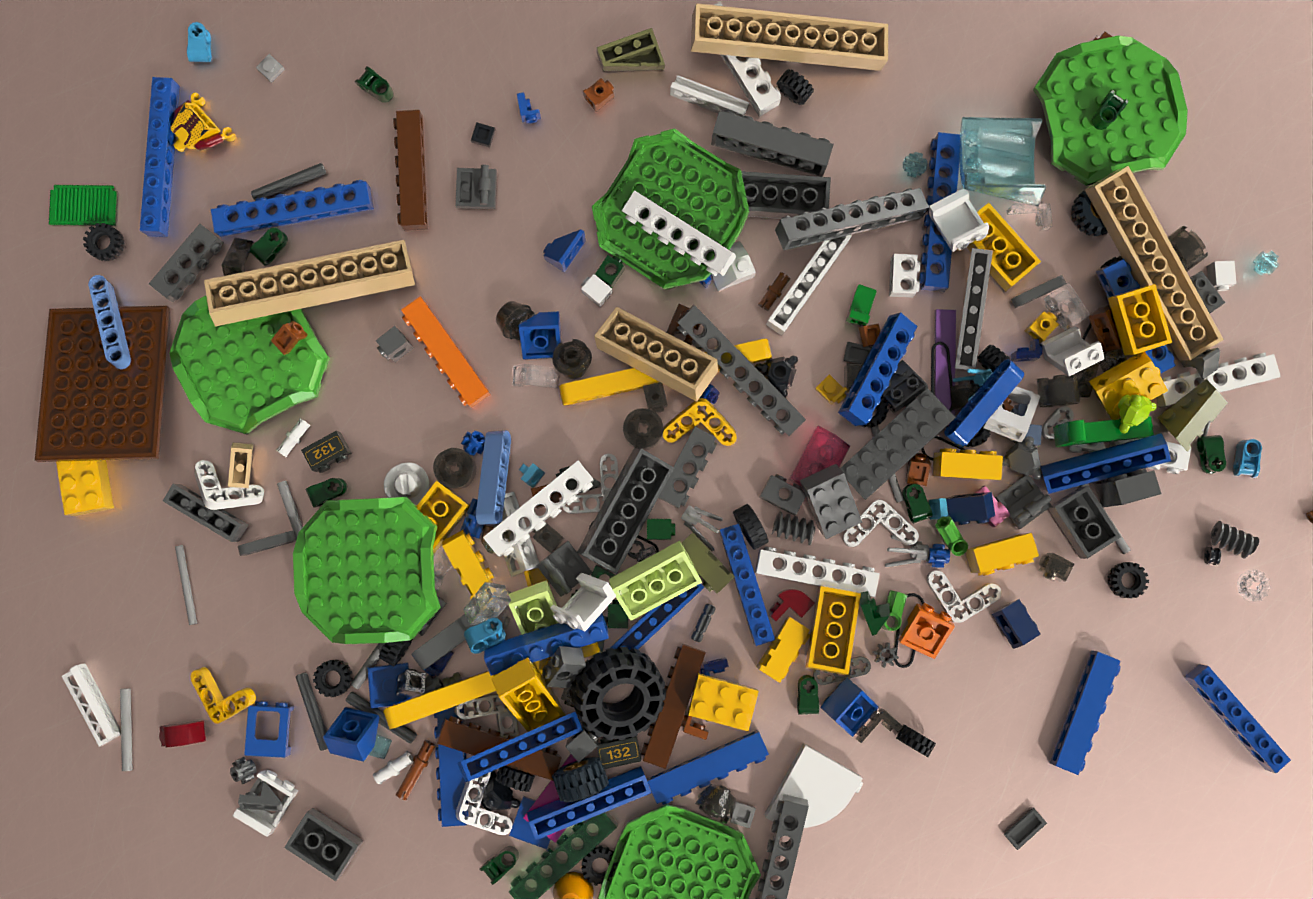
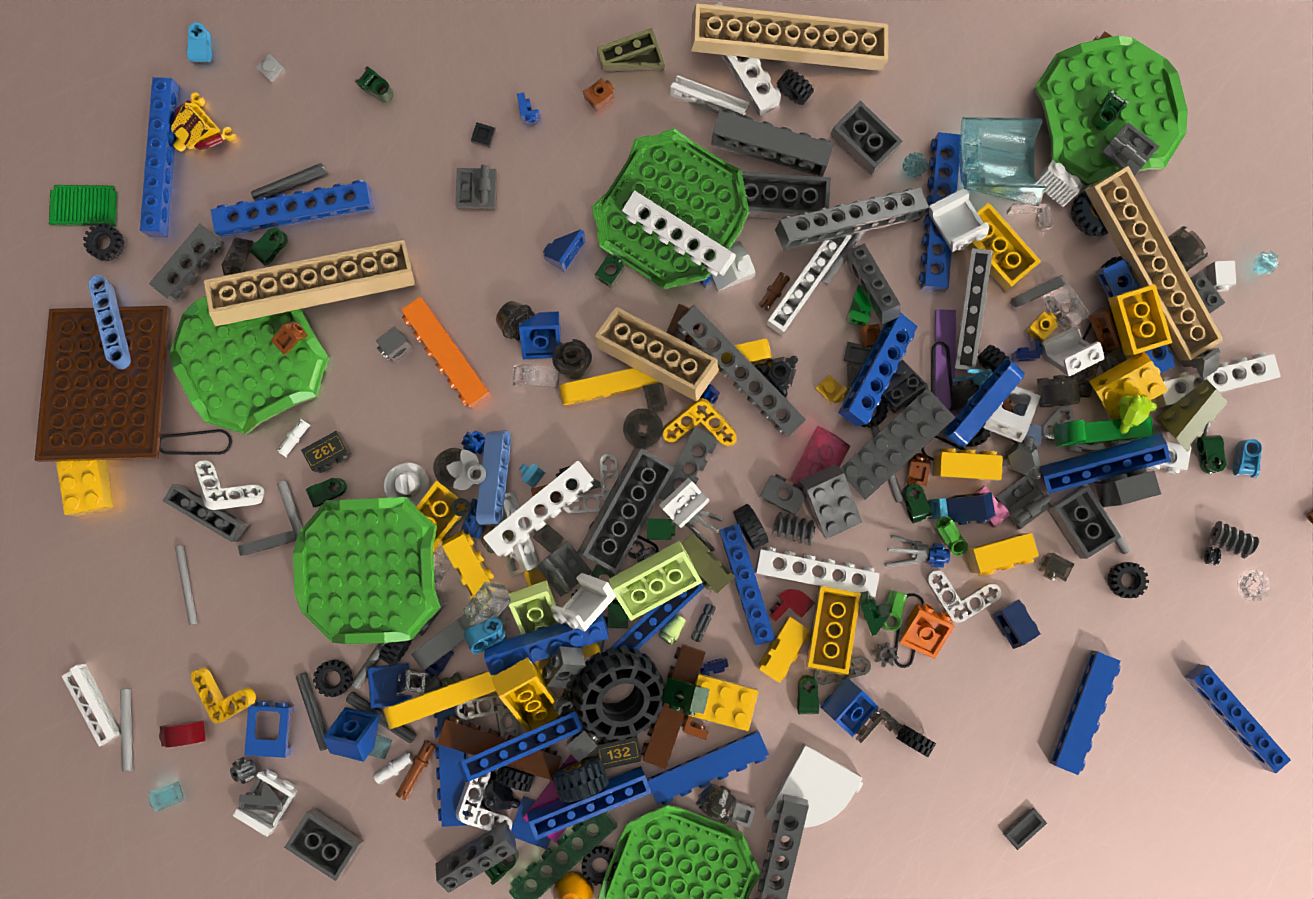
(166, 796): none -> clear light blue brick
(195, 433): none -> black piece
(240, 465): tan slope -> none
(411, 170): reddish brown brick -> none
(460, 501): none -> black bush
(464, 470): none -> light grey plate
(475, 857): none -> dark grey brick
(563, 705): none -> dark grey bush
(596, 290): white brick -> none
(672, 629): none -> yellowish green cone
(684, 503): none -> white bracket
(685, 696): none -> dark green brick
(841, 258): none -> light grey piece
(866, 137): none -> dark grey brick
(873, 283): none -> dark grey brick
(883, 518): white beam -> none
(898, 274): white brick -> none
(1059, 183): none -> white brick
(1130, 149): none -> dark grey plate

